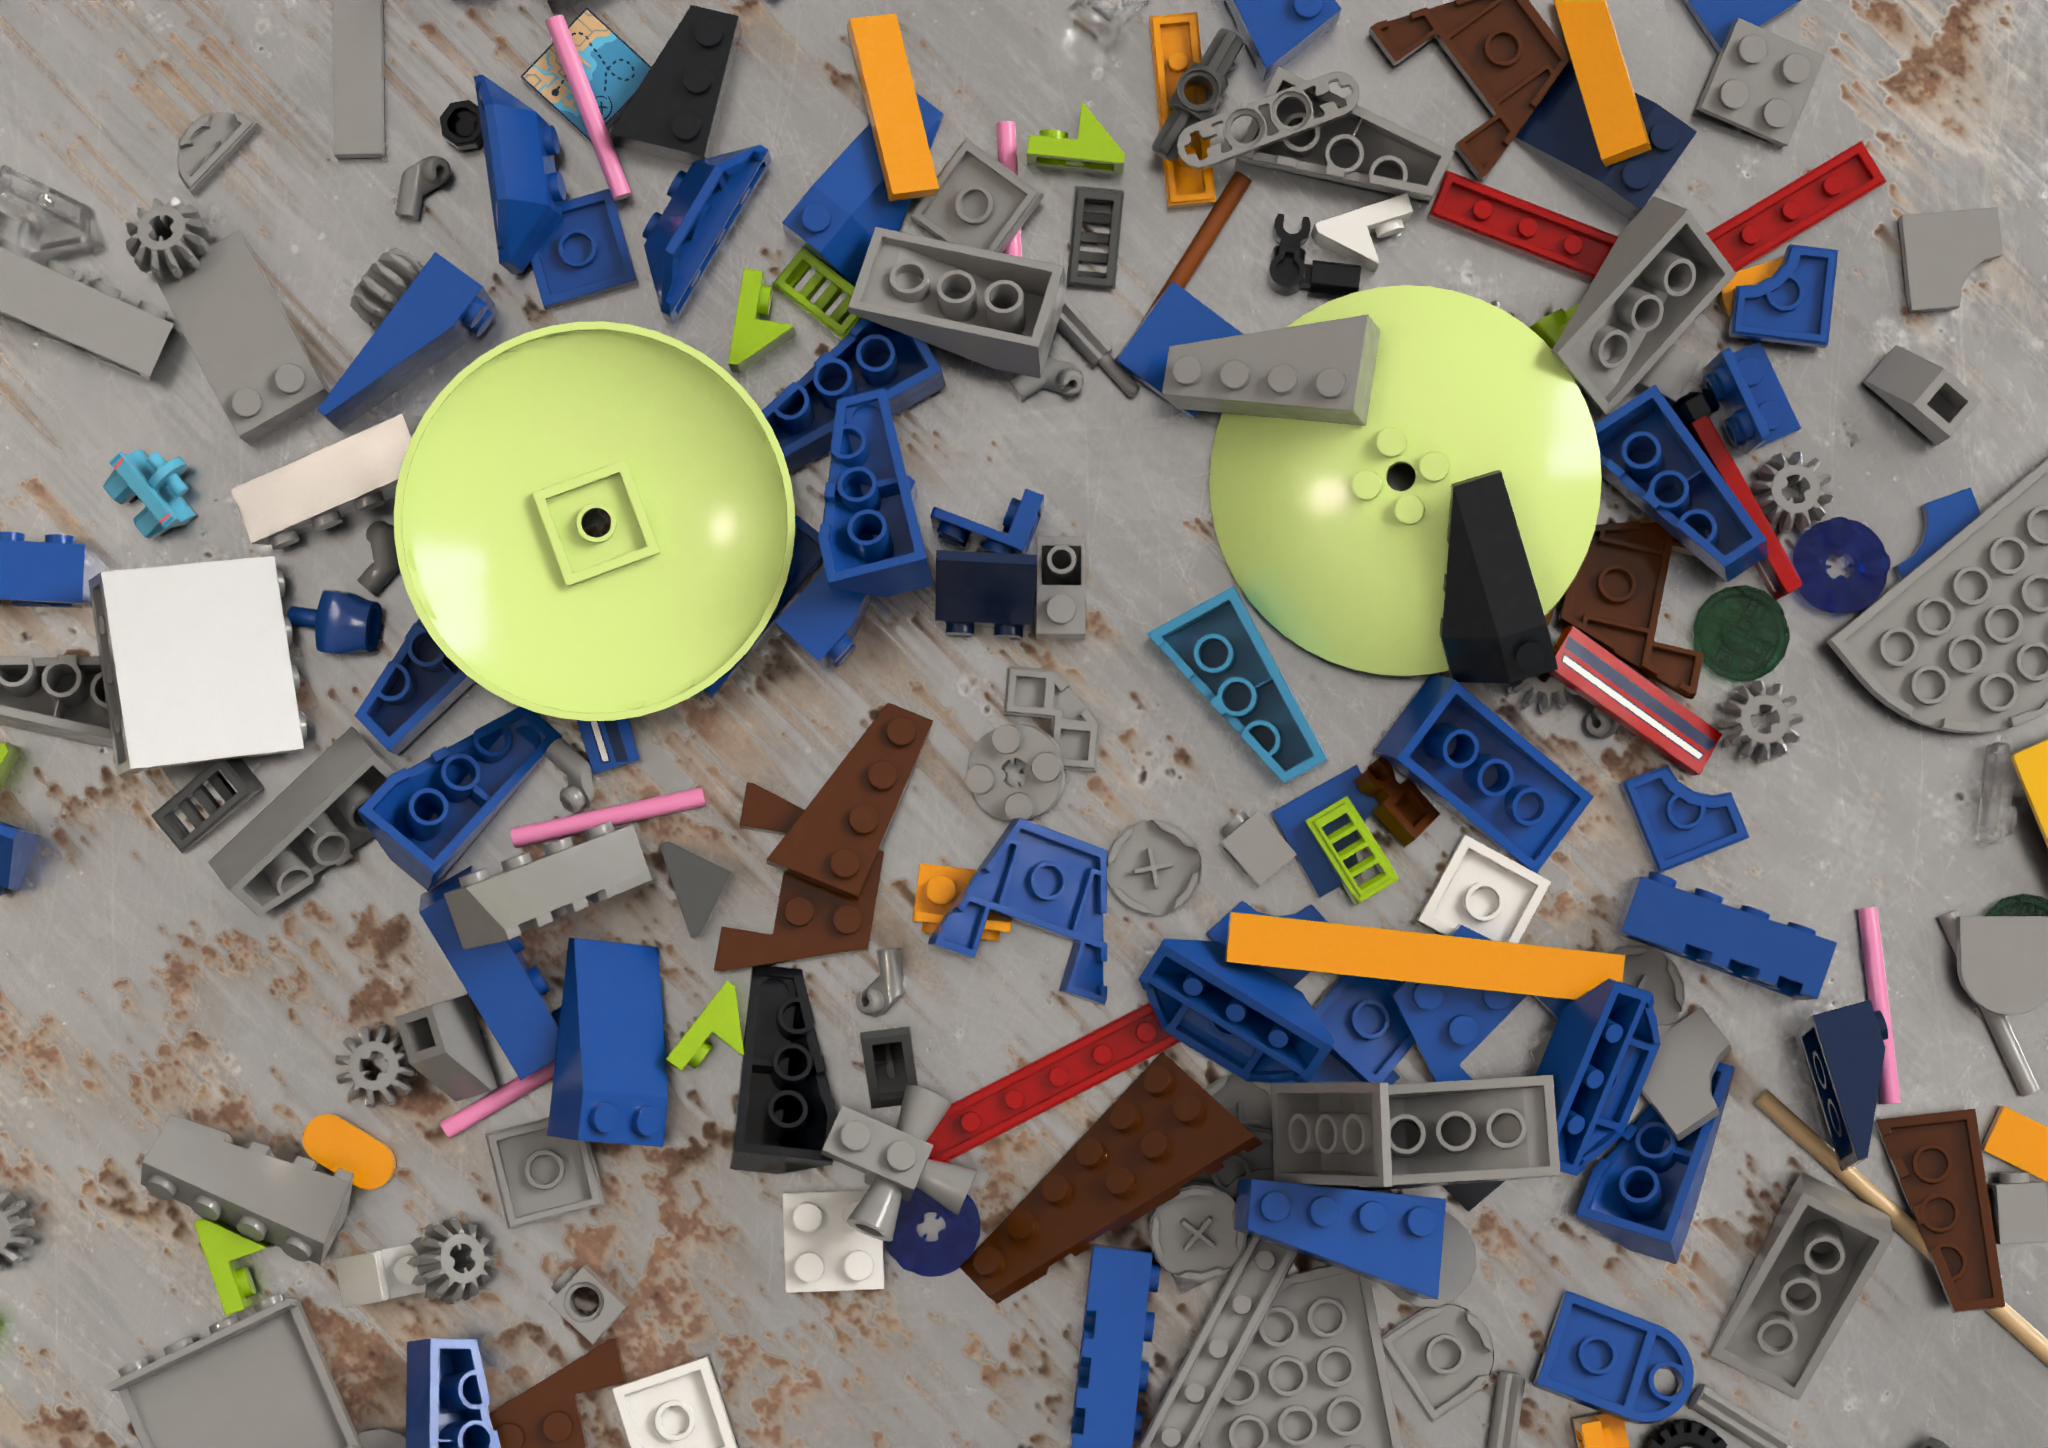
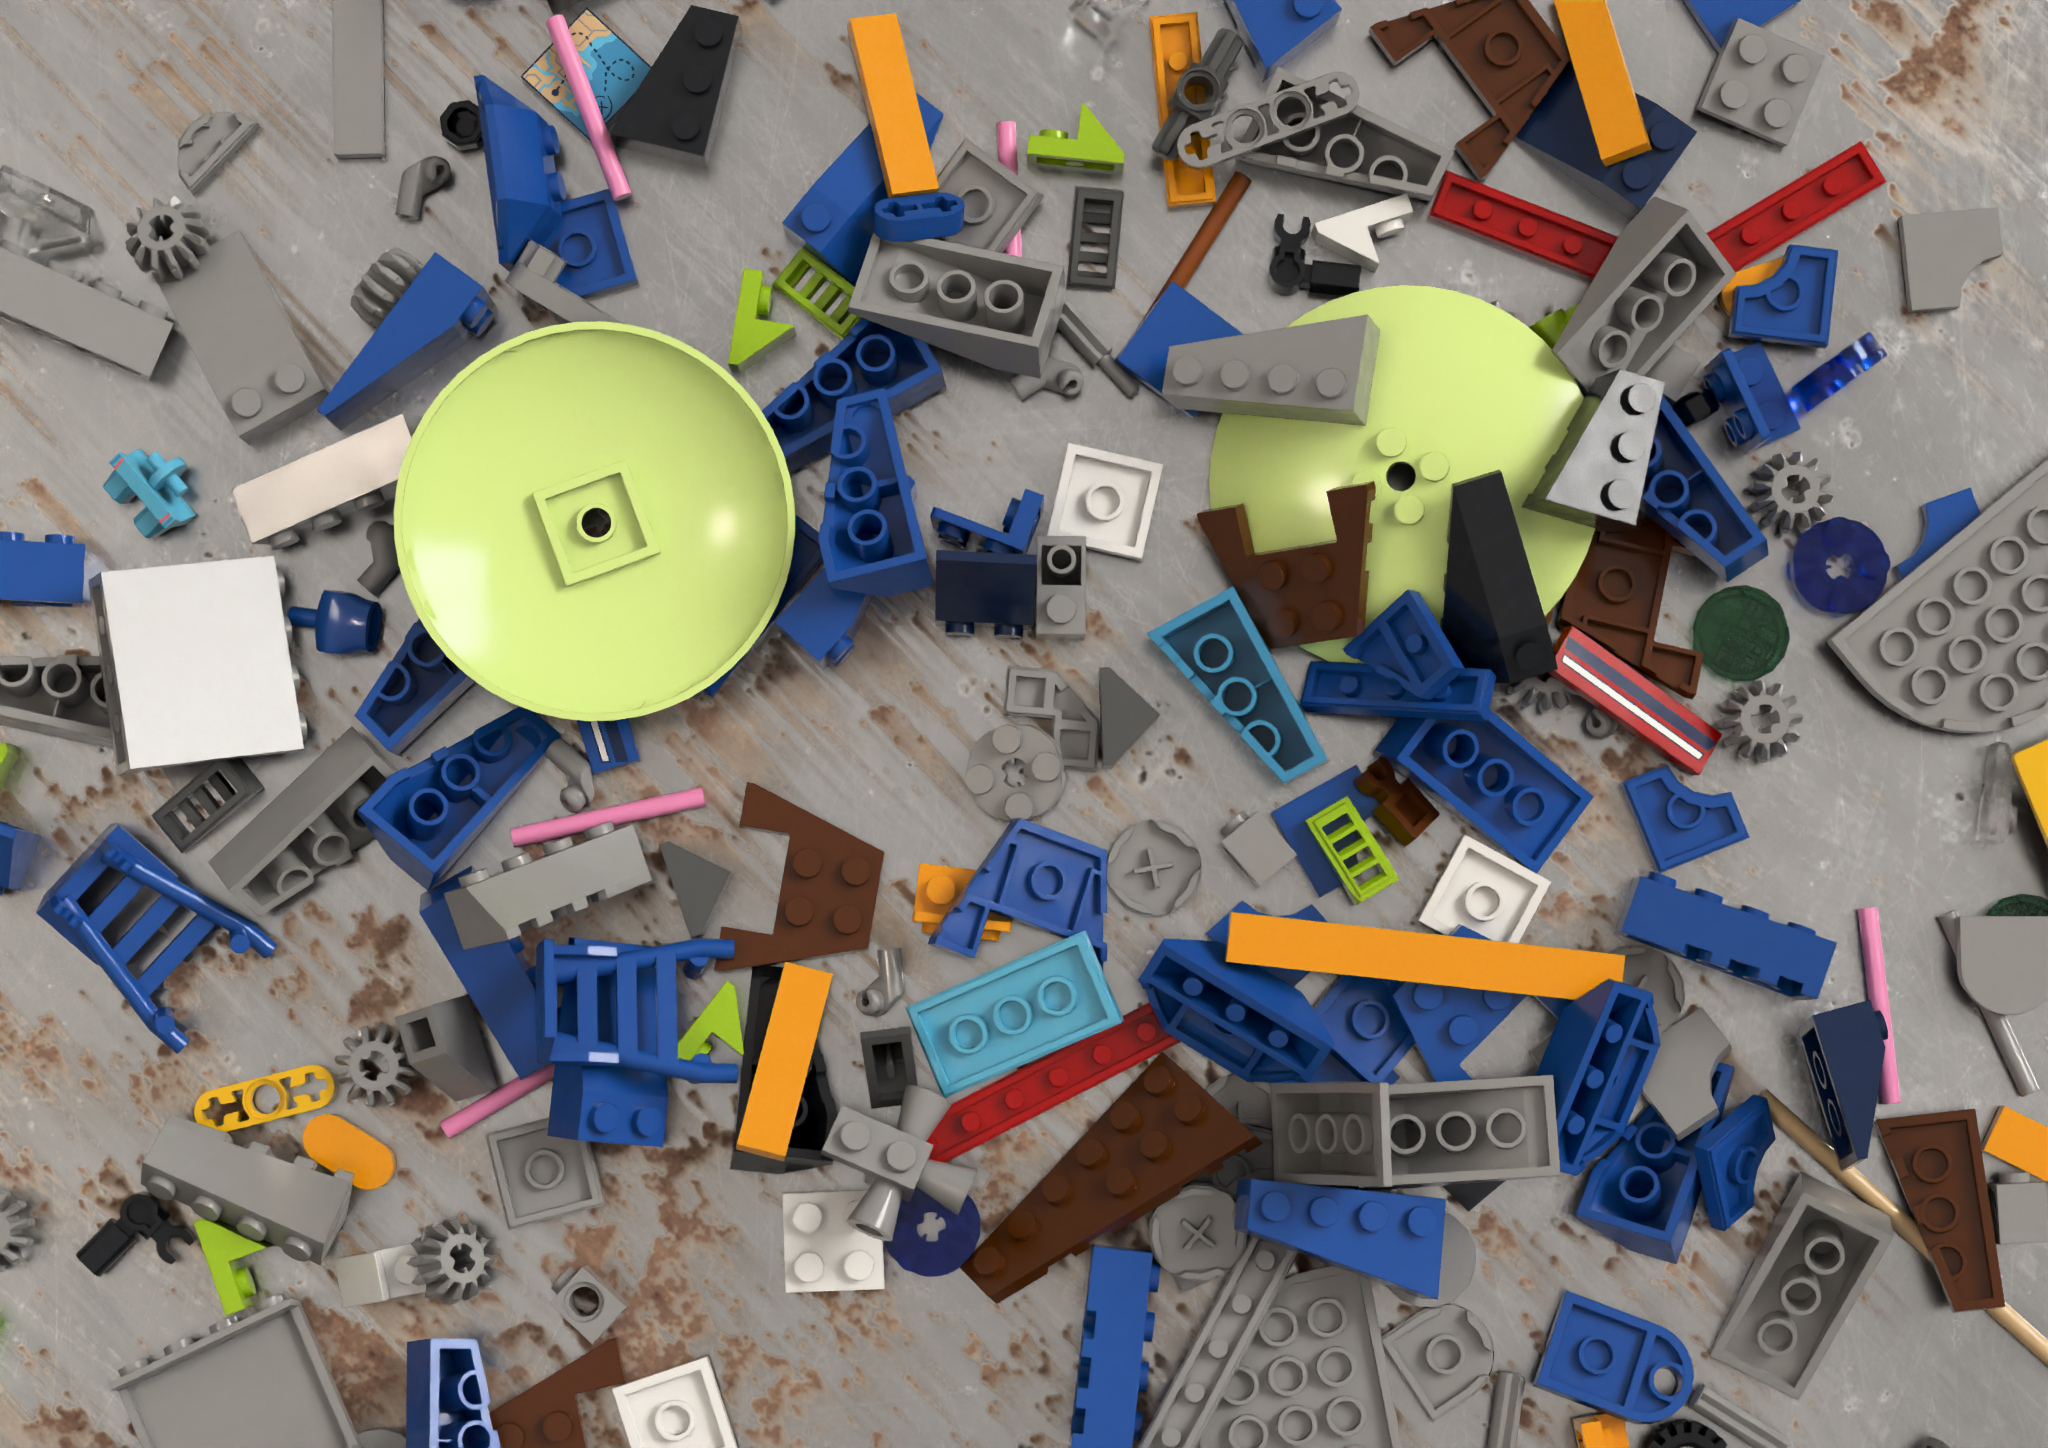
(138, 1213): none -> black bar
(141, 868): none -> blue hand
(298, 1076): none -> yellow beam
(536, 277): none -> light grey beam
(584, 964): none -> blue hand
(697, 221): blue wedge -> none
(784, 1062): none -> light orange tile
(850, 815): reddish brown wing -> none
(918, 217): none -> blue beam
(1014, 1014): none -> medium azure tile
(1106, 500): none -> white plate
(1122, 717): none -> dark grey slope
(1306, 589): none -> reddish brown wing
(1362, 691): none -> blue tile
(1408, 647): none -> blue wing
(1604, 456): none -> wedge
(1730, 1161): none -> blue tile
(1776, 568): red tile -> none
(1839, 371): none -> clear blue plate
(1922, 393): light grey slope -> none

